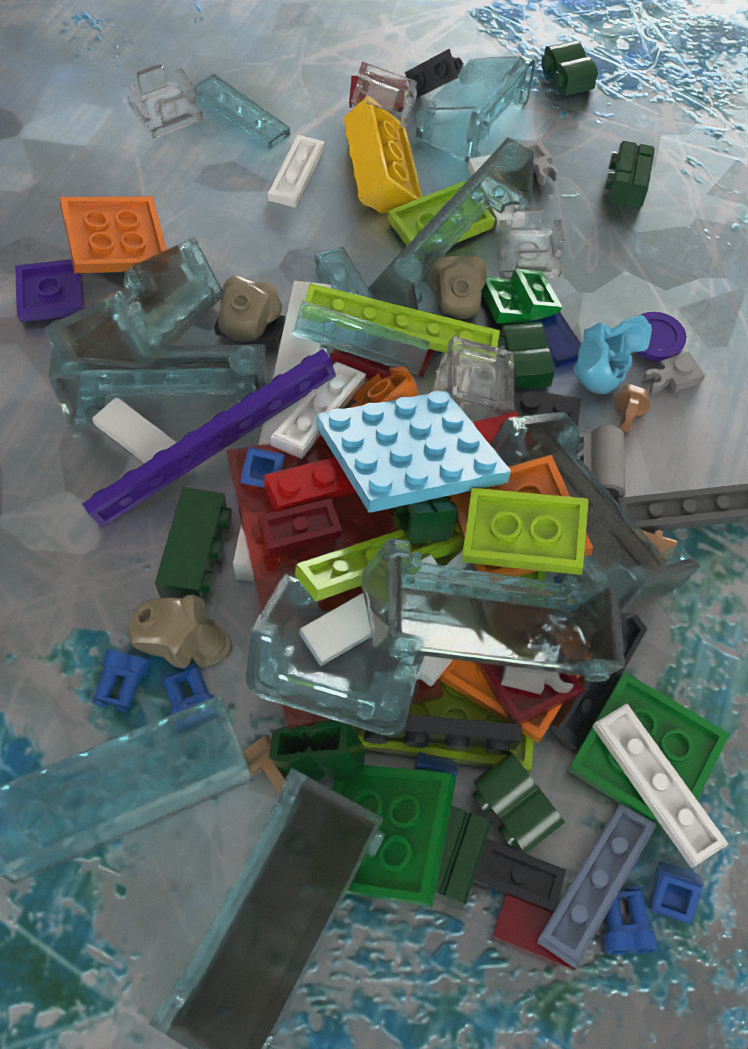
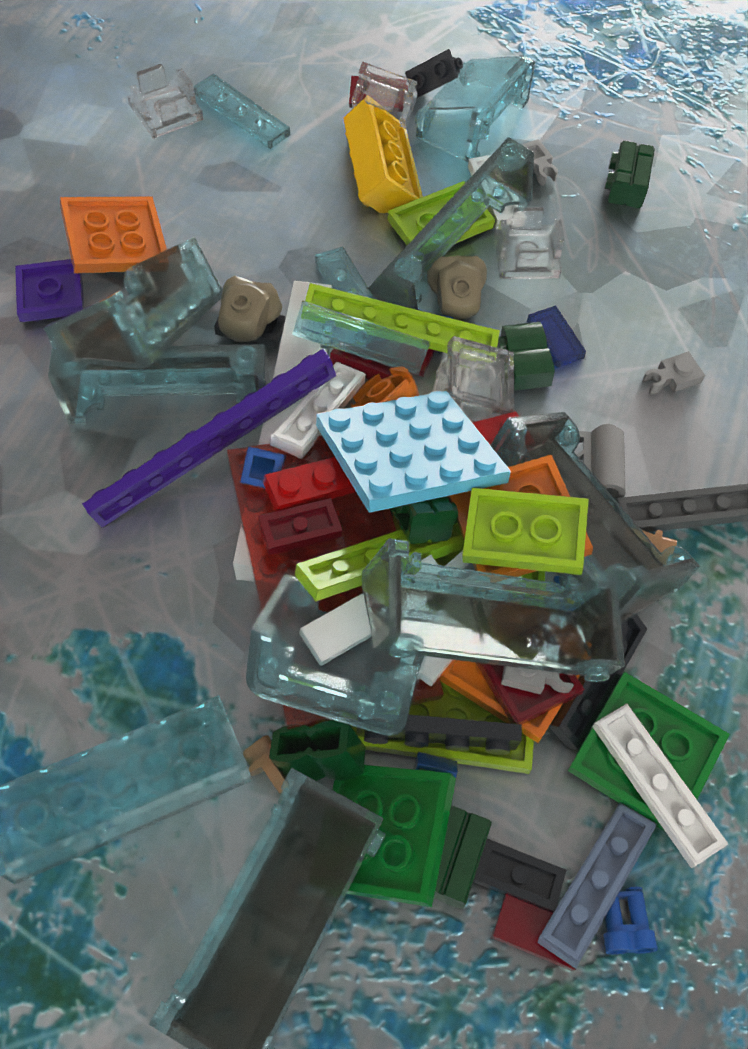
(120, 665): blue piece -> none
(132, 430): white tile -> none
(175, 693): blue piece -> none
(178, 632): dark tan head -> none
(193, 544): dark green brick -> none
(296, 171): white tile -> none
(517, 802): dark green brick -> none
(521, 298): green slope -> none
(534, 402): black plate -> none
(569, 67): dark green brick -> none
(606, 353): medium azure head -> none
(631, 402): medium nougat piece -> none
(666, 338): dark purple piece -> none
(675, 892): blue slope -> none

